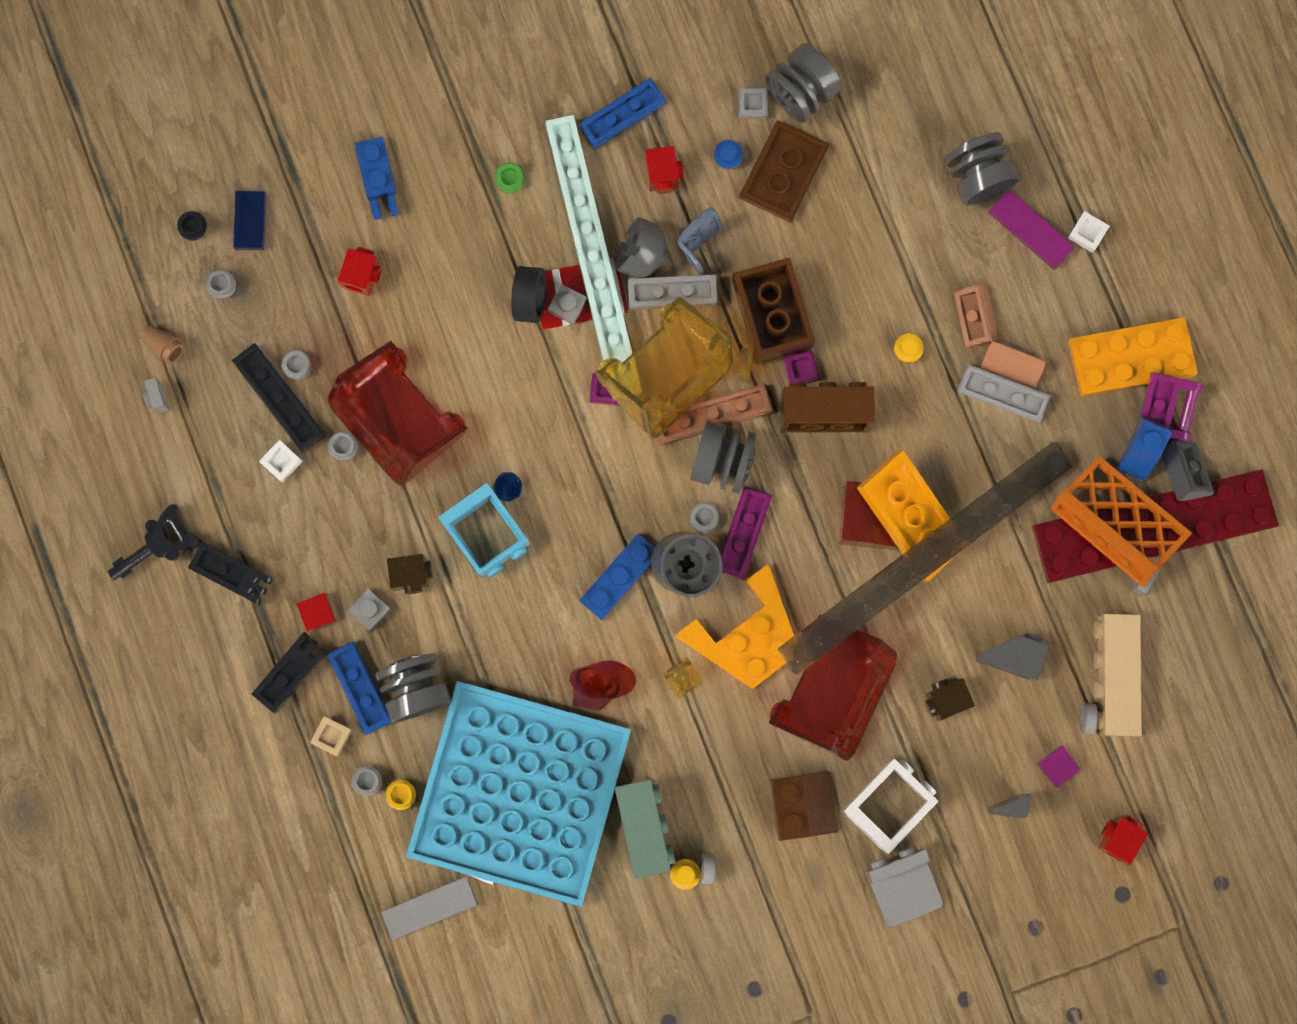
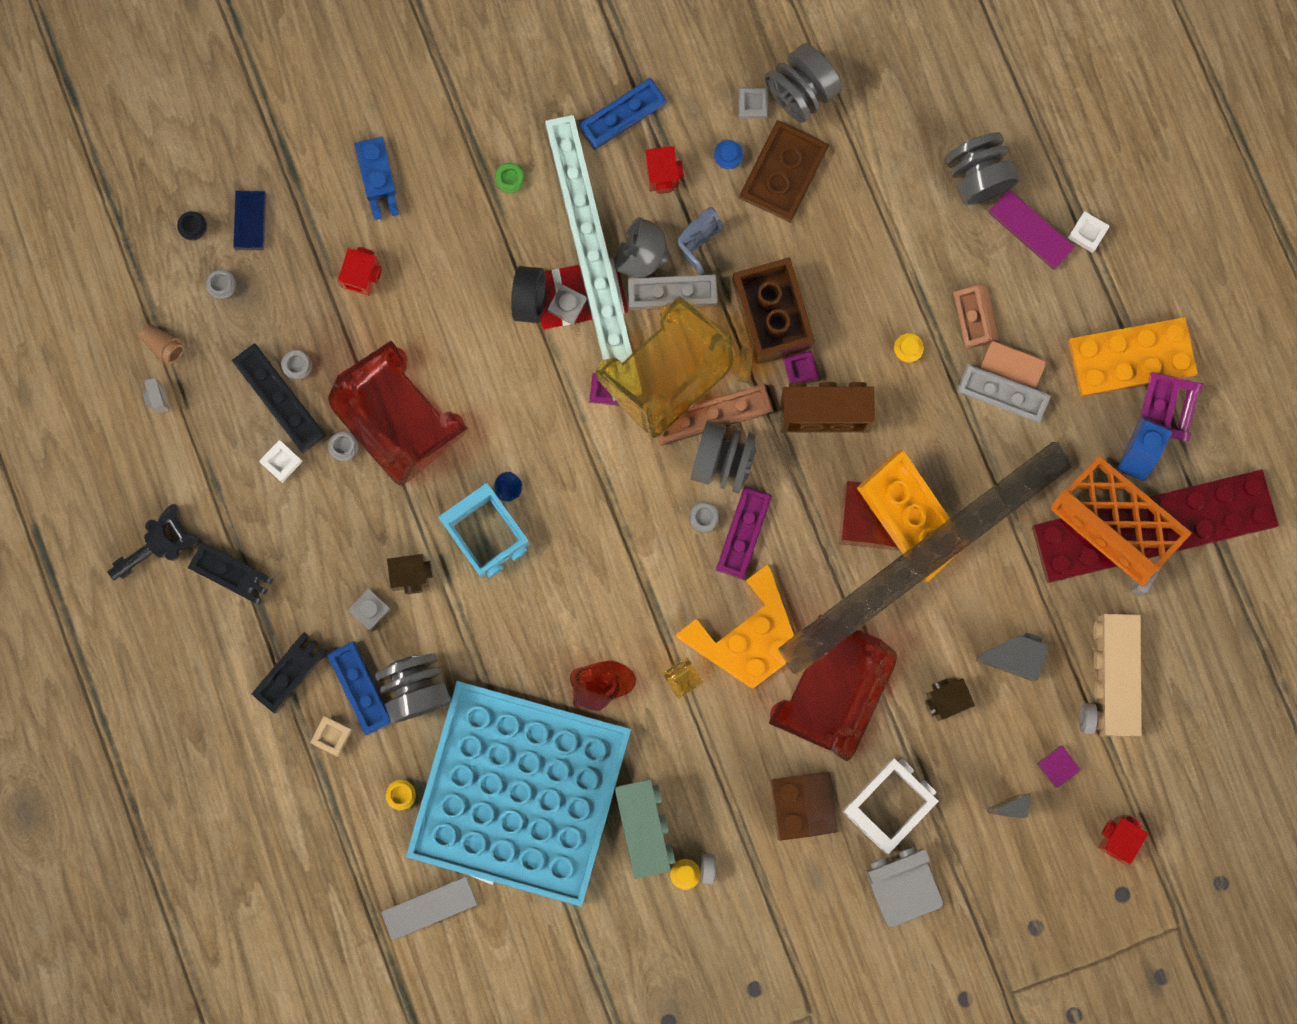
(316, 612): red tile -> none
(367, 781): light grey plate -> none
(618, 577): blue plate -> none
(703, 566): dark grey wheel -> none
(1186, 470): dark grey slope -> none

